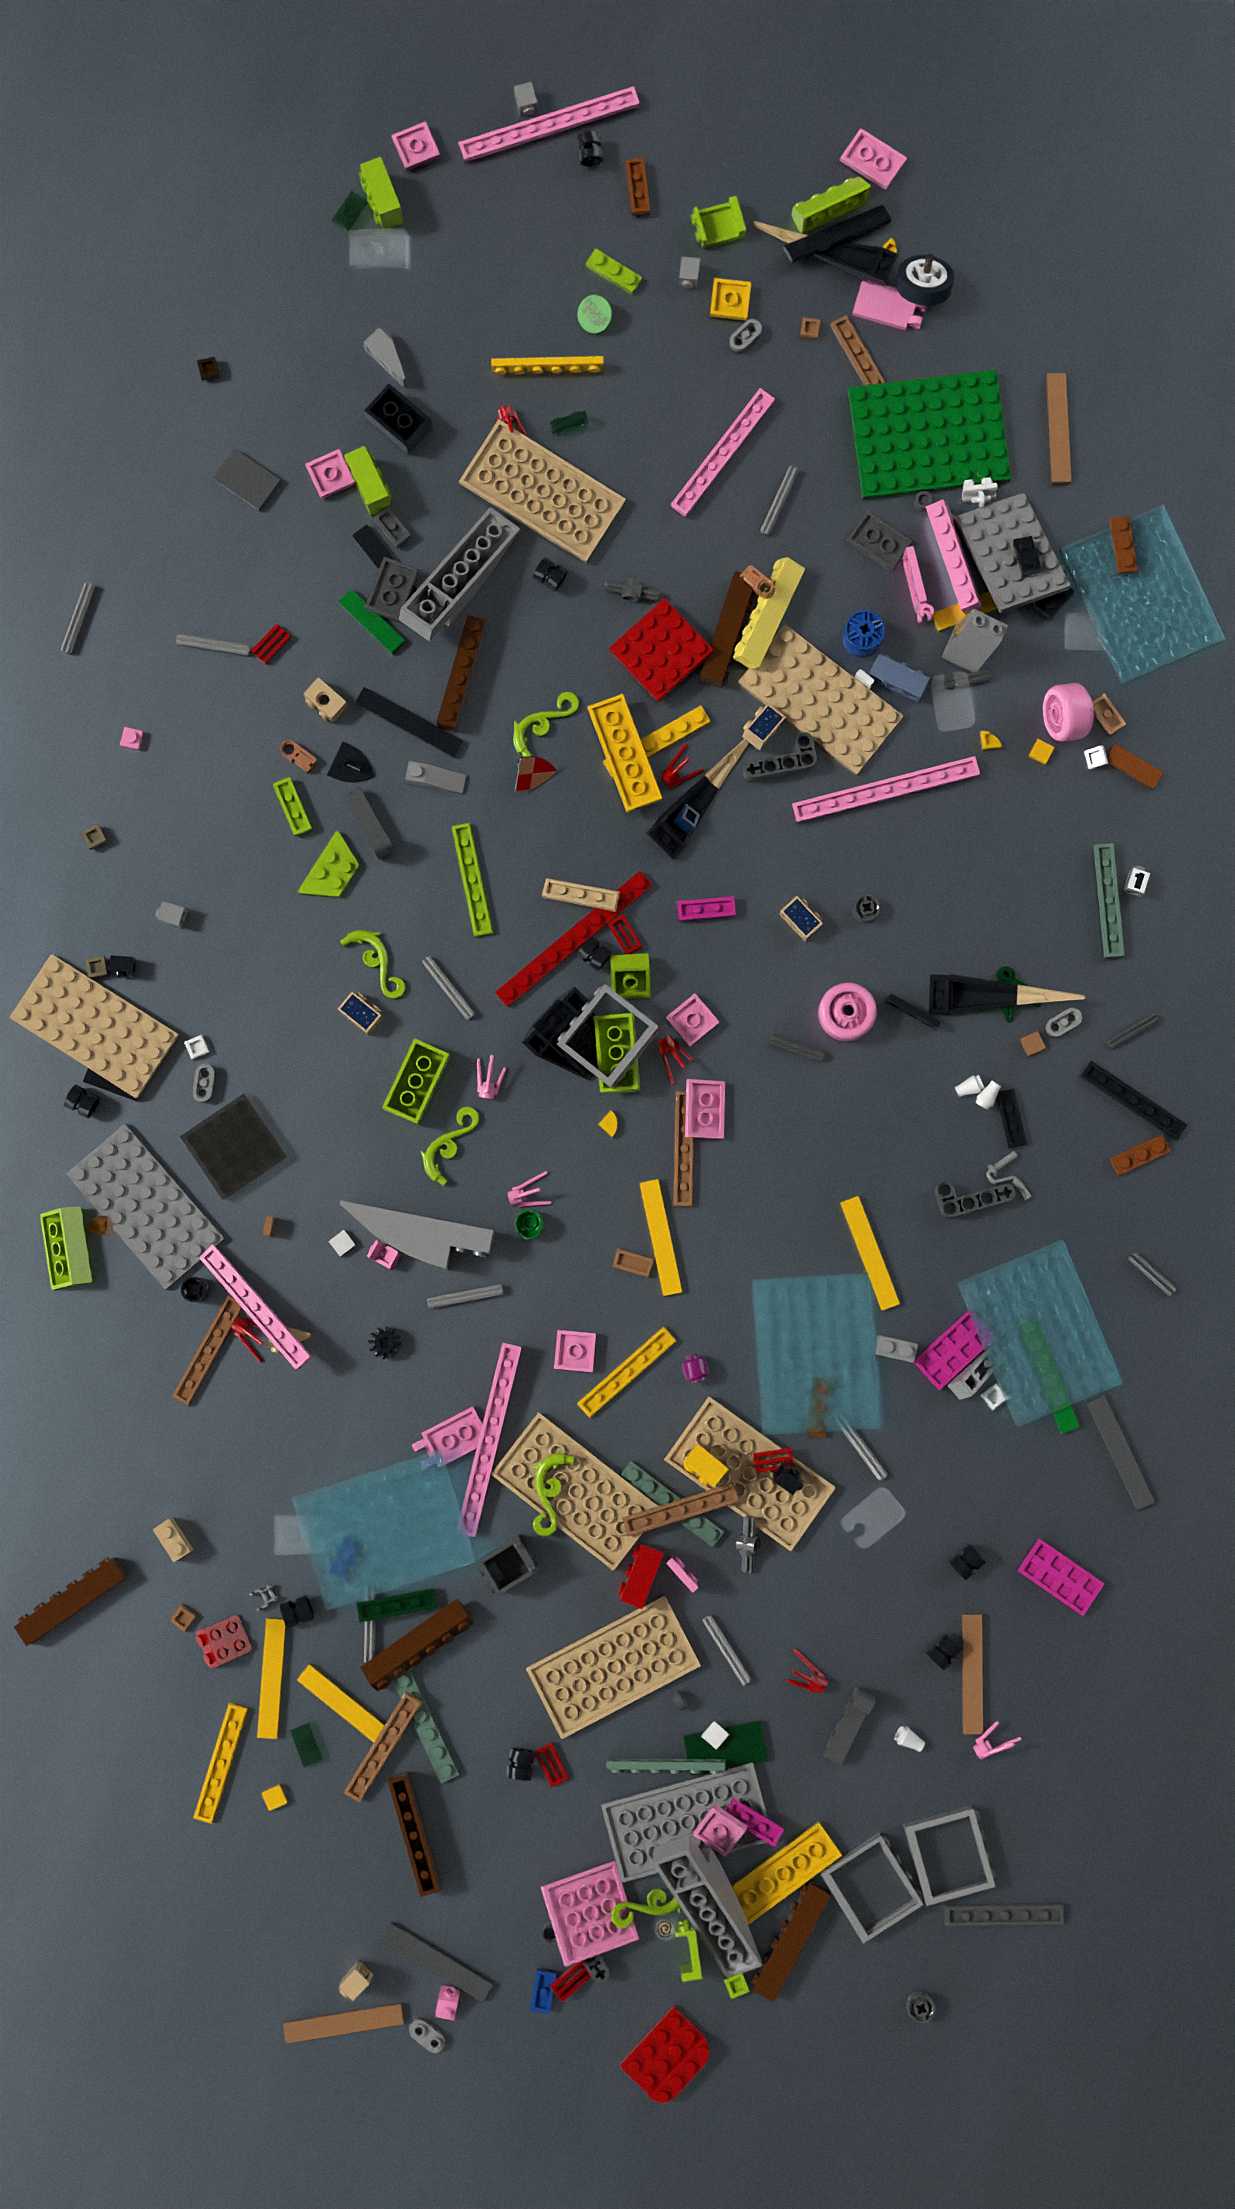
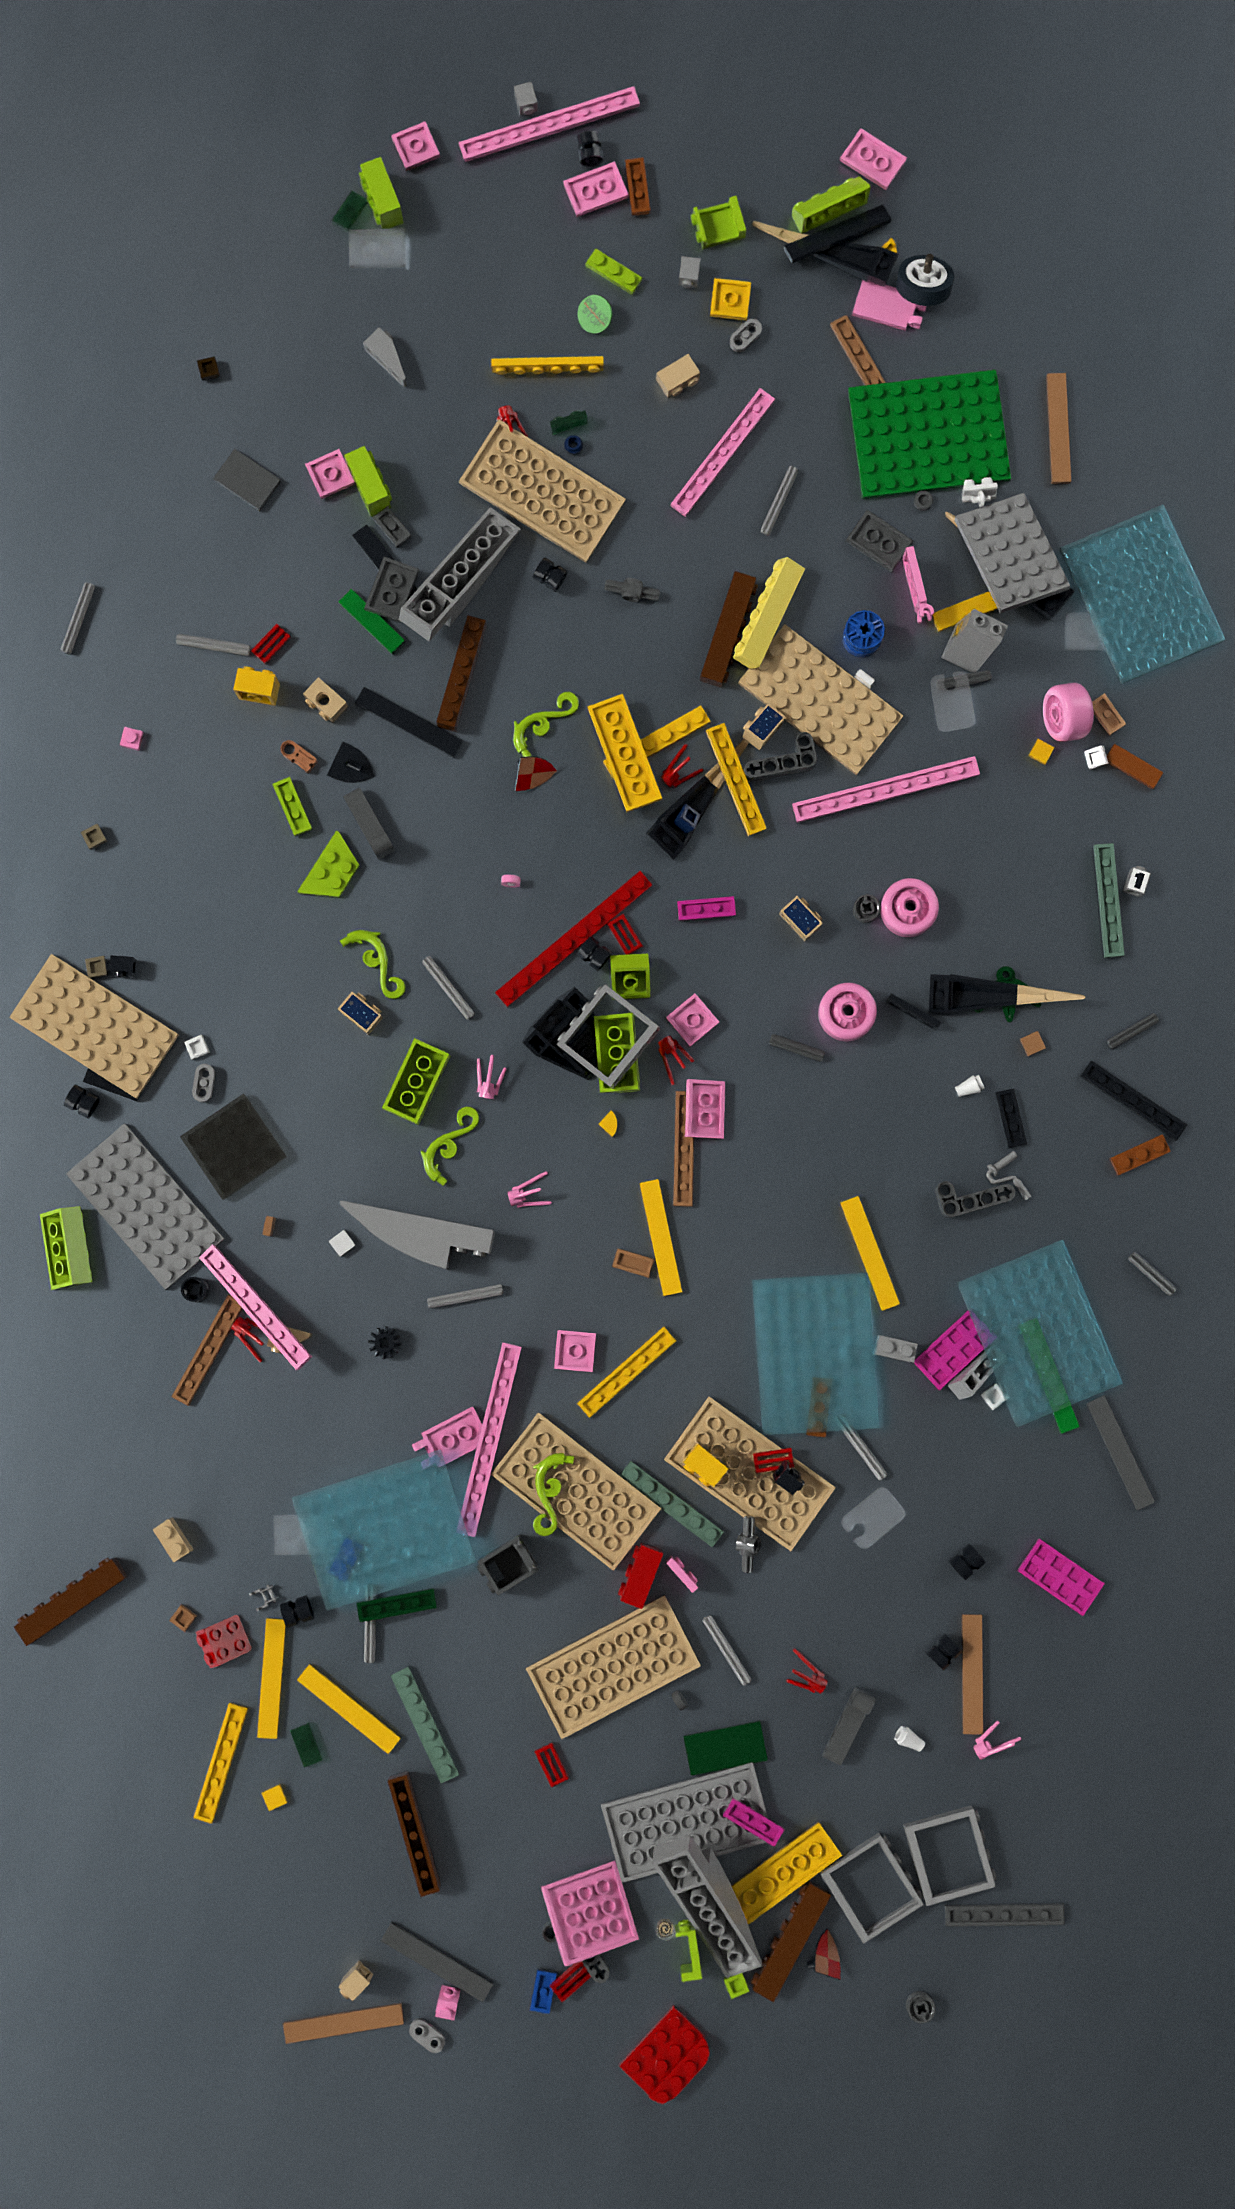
(98, 1225): clear orange tile -> none
(171, 914): light grey brick -> none
(256, 686): none -> yellow brick
(382, 1746): medium nougat tile -> none
(384, 1254): bright pink bracket -> none
(398, 418): black brick -> none
(417, 1645): reddish brown brick -> none
(434, 778): light grey slope -> none
(472, 879): lime tile -> none
(510, 881): none -> bright pink tile
(520, 1764): black wheel -> none
(529, 1224): green hair -> none
(573, 439): none -> dark blue plate
(580, 894): tan tile -> none
(595, 189): none -> bright pink plate
(652, 1908): lime plant -> none
(657, 1765): sand green plate -> none
(661, 650): red plate -> none
(678, 376): none -> tan brick
(680, 1509): medium nougat tile -> none
(695, 1368): magenta head -> none
(715, 1734): white tile -> none
(719, 1830): bright pink plate -> none
(736, 779): none -> yellow plate
(757, 581): nougat piece -> none
(810, 328): medium nougat tile -> none
(826, 1957): none -> shield
(899, 677): sand blue brick -> none
(906, 922): none -> bright pink wheel
(954, 557): bright pink brick -> none
(988, 1095): white cone -> none
(989, 741): yellow tile -> none
(1026, 555): black plate -> none
(1063, 1022): light grey plate -> none
(1123, 545): dark orange plate -> none

